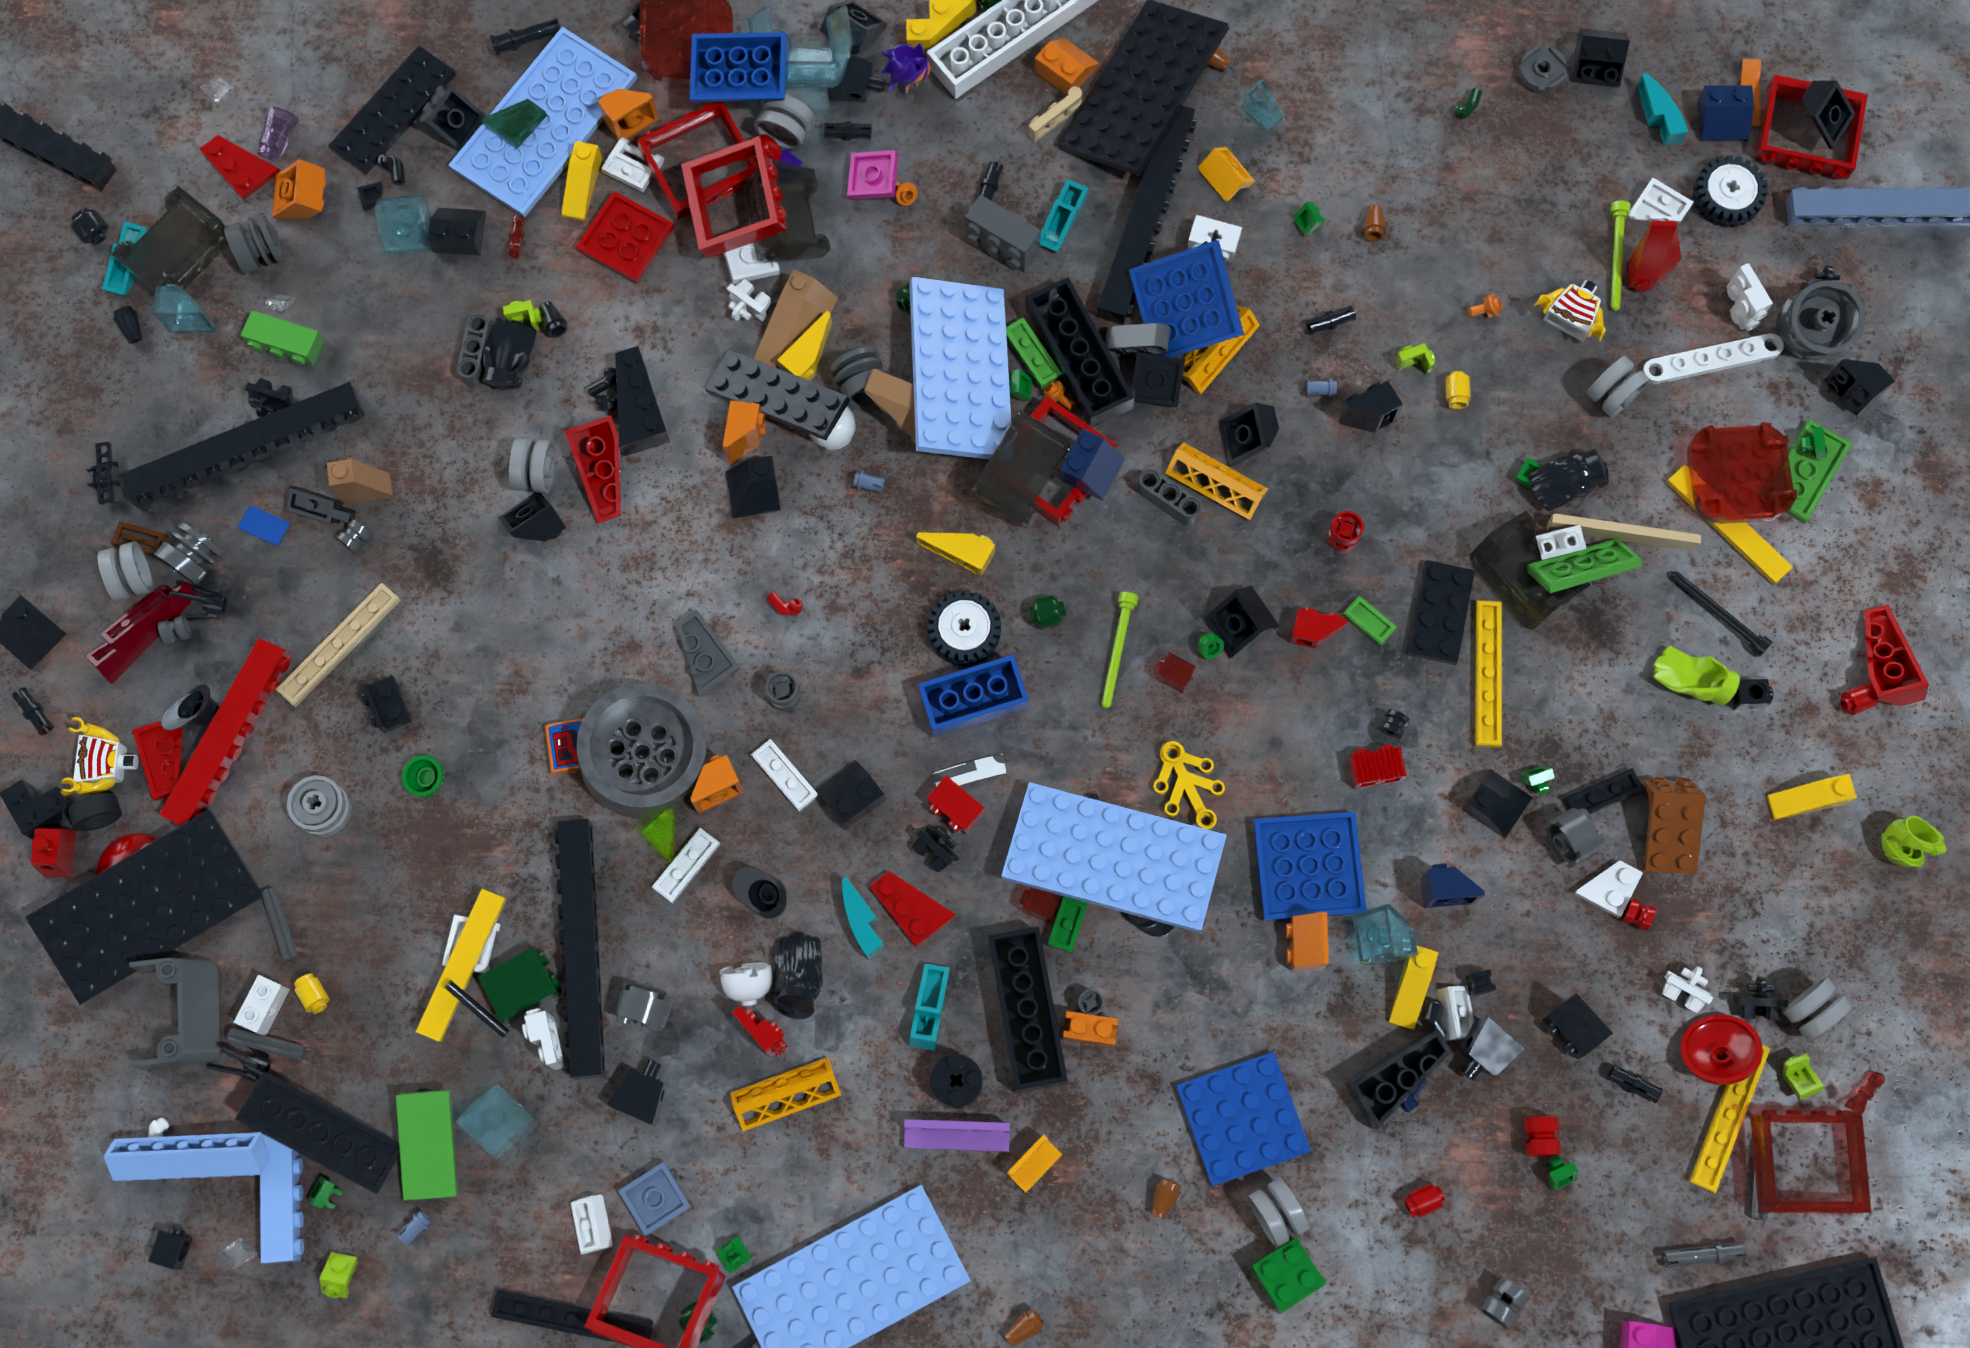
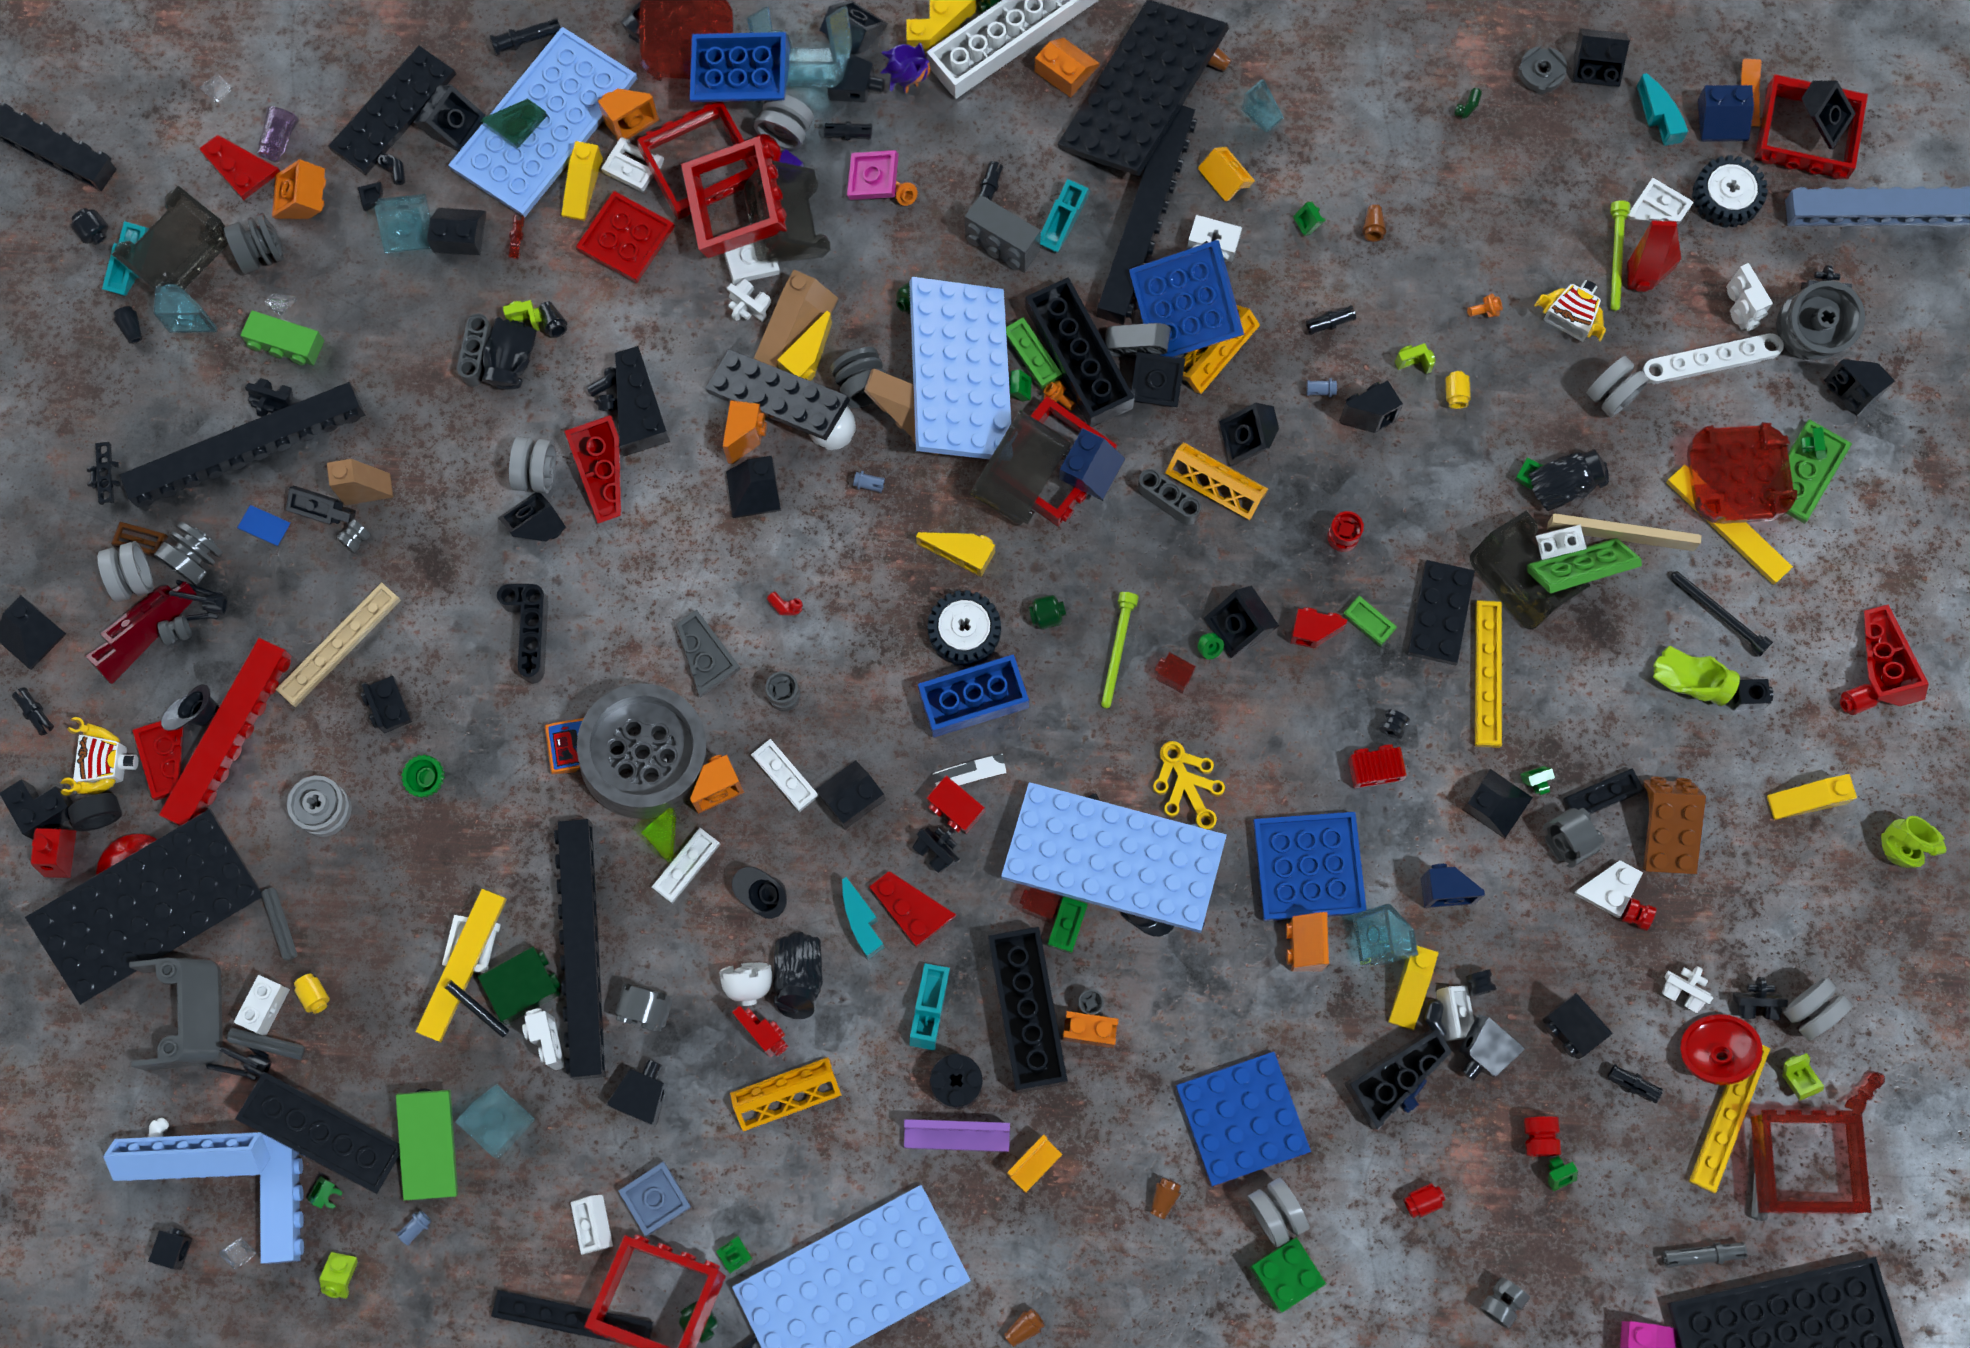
(528, 633): none -> black beam
(1055, 114): tan plate -> none

